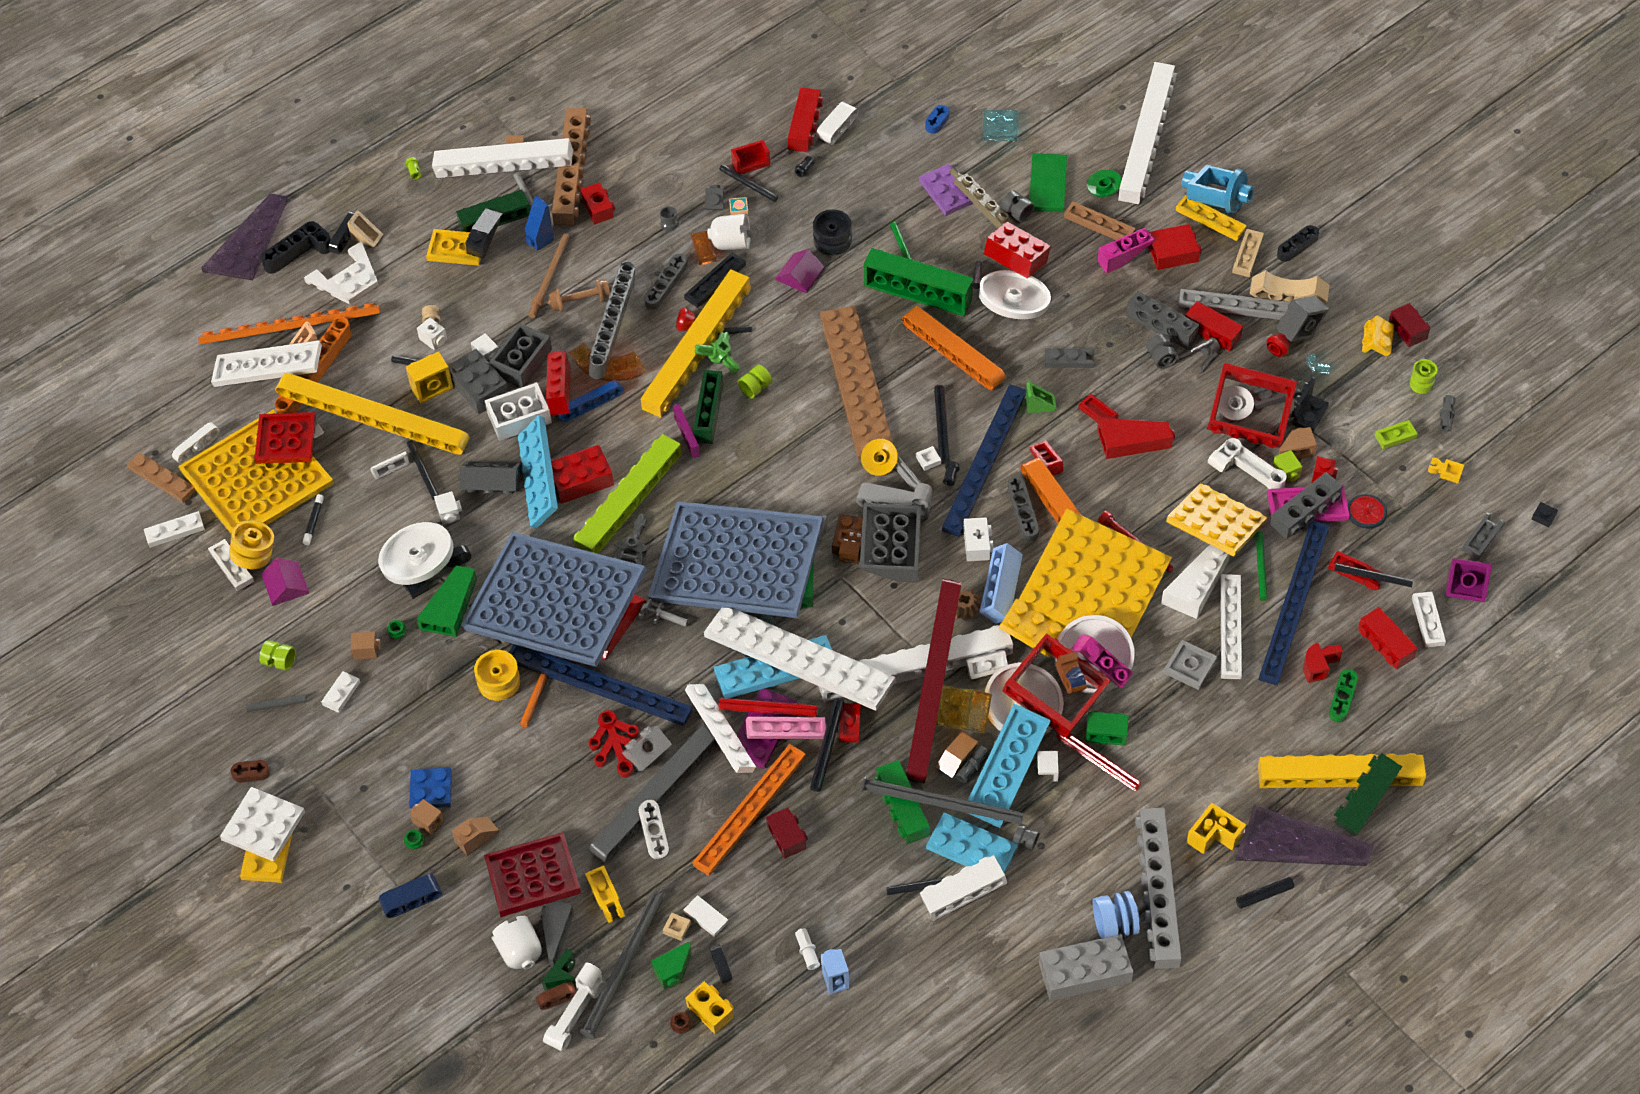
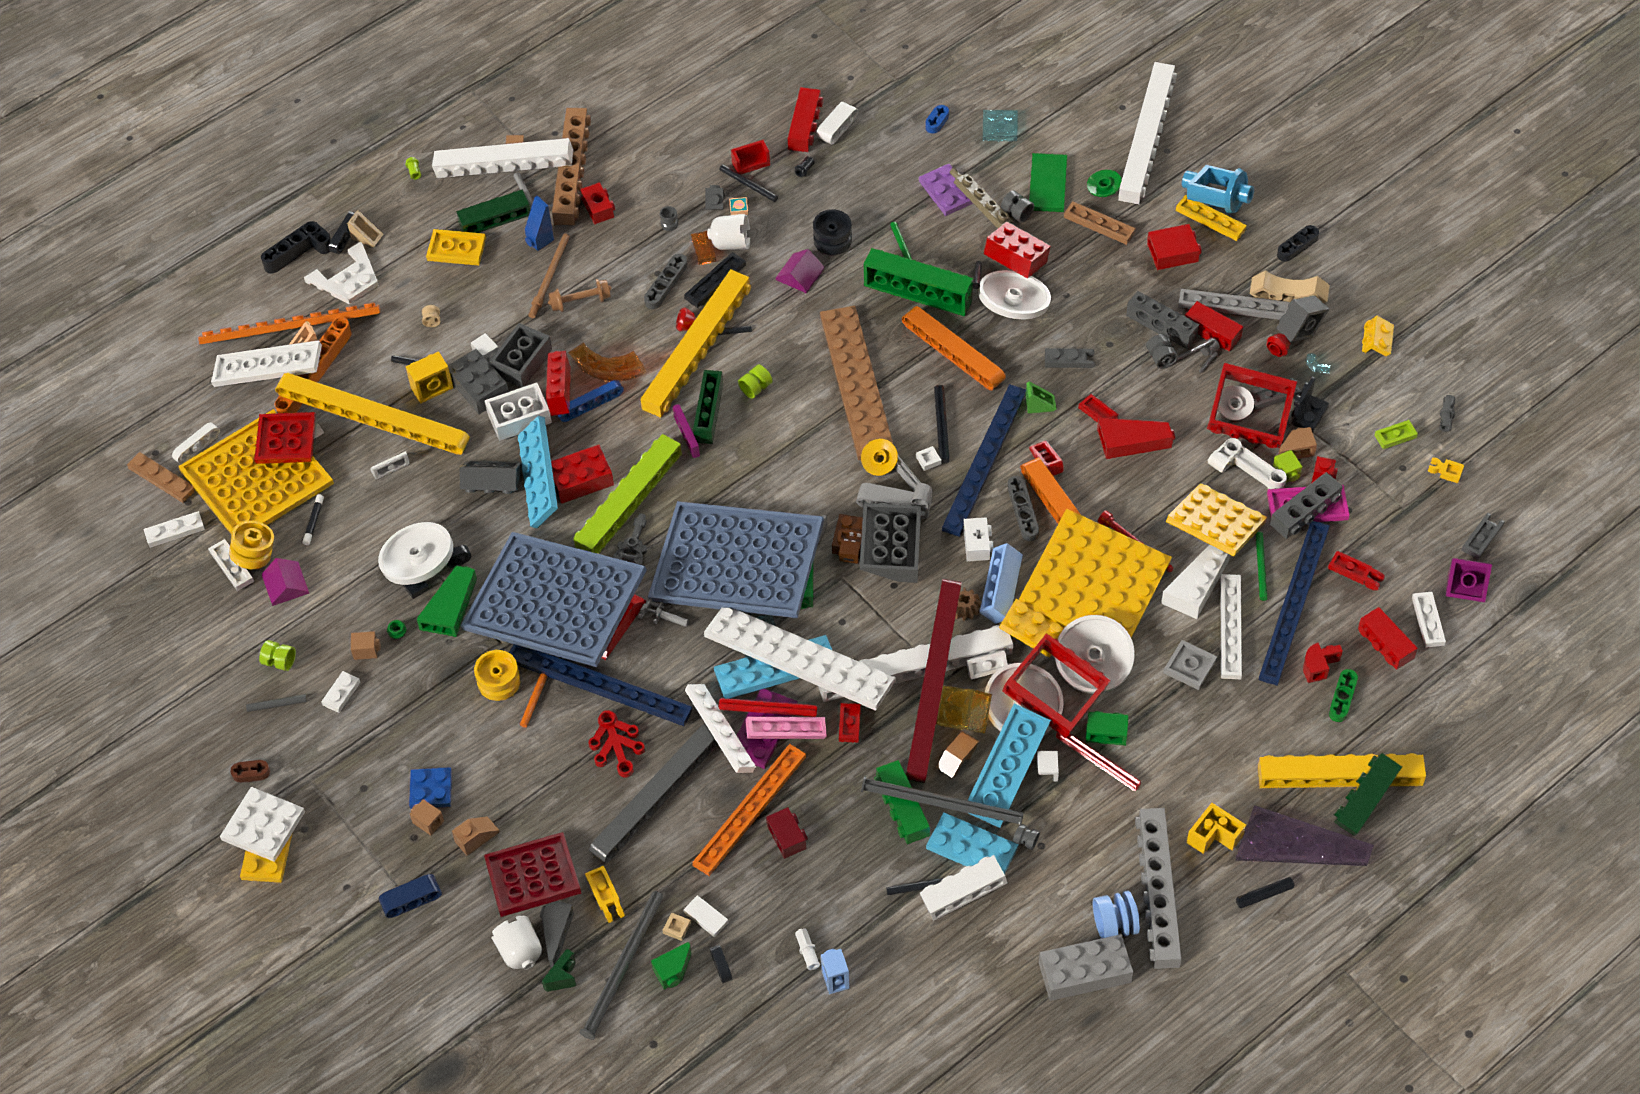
(243, 249): clear purple wing -> none
(414, 839): green plate -> none
(422, 469): black bar -> none
(432, 334): white brick -> none
(448, 508): white brick -> none
(482, 233): black slope -> none
(556, 995): copper beam -> none
(589, 985): white piece -> none
(612, 320): dark grey beam -> none
(648, 836): white beam -> none
(657, 745): light grey brick -> none
(680, 1017): copper plate -> none
(706, 1009): yellow brick -> none
(719, 352): bright green bush -> none
(827, 745): black axle -> none
(951, 470): black pin -> none
(972, 764): dark grey pin -> none
(1070, 673): dark orange leg -> none
(1102, 660): dark pink slope -> none
(1121, 251): dark pink slope -> none
(1248, 253): tan plate -> none
(1367, 511): red wheel -> none
(1373, 575): black bar -> none
(1409, 324): dark red brick -> none
(1423, 376): lime wheel -> none
(1544, 514): black plate -> none

